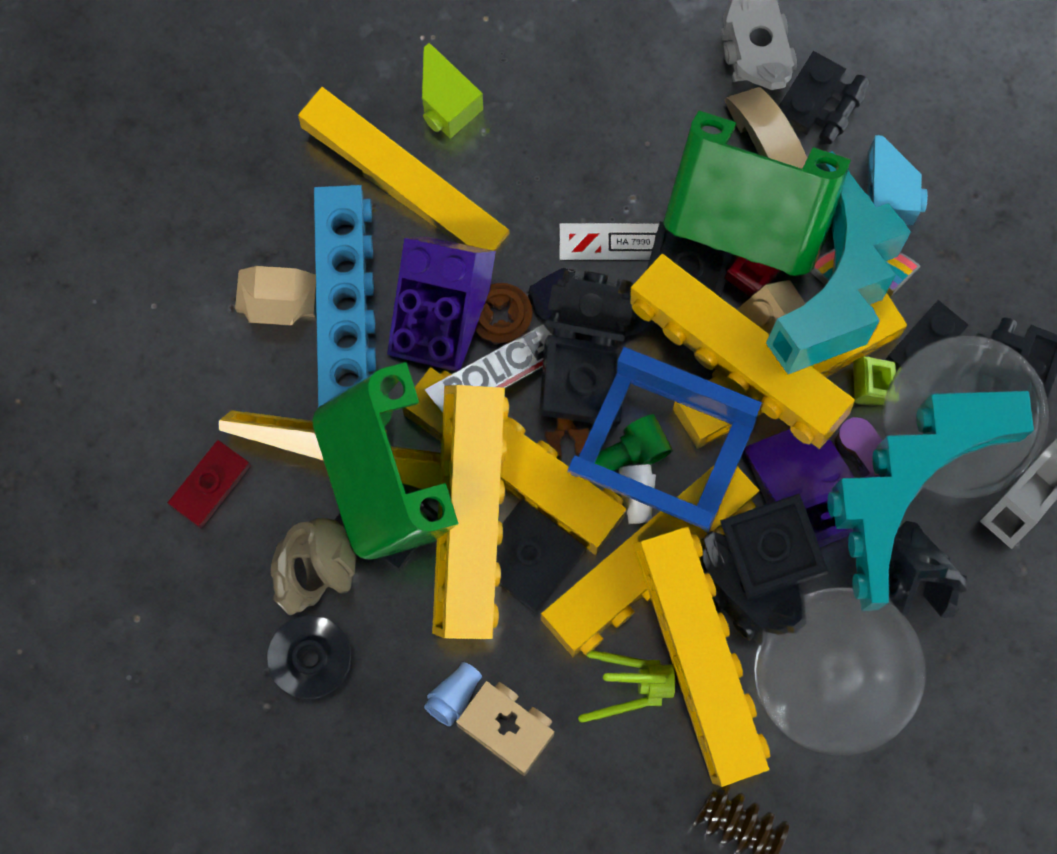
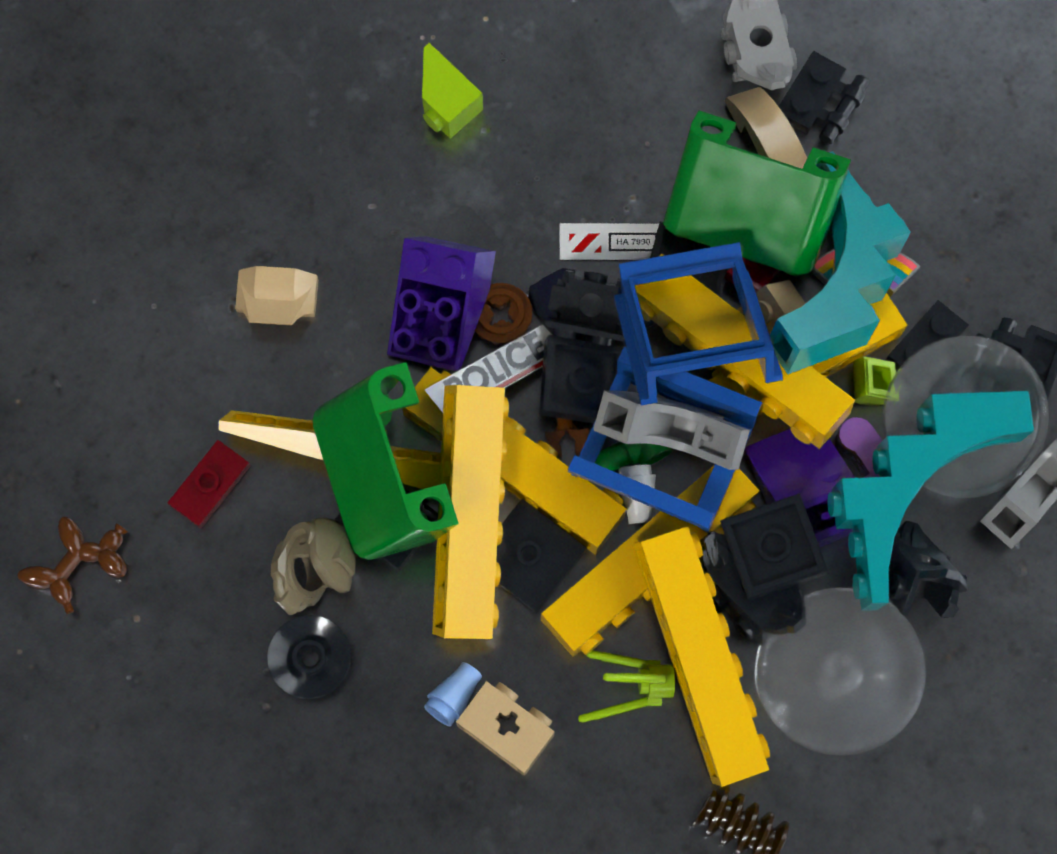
(78, 551): none -> reddish brown piece
(334, 208): dark azure brick -> none
(399, 172): yellow slope -> none
(643, 364): none -> blue piece
(672, 426): none -> light grey arch
(894, 181): medium azure slope -> none

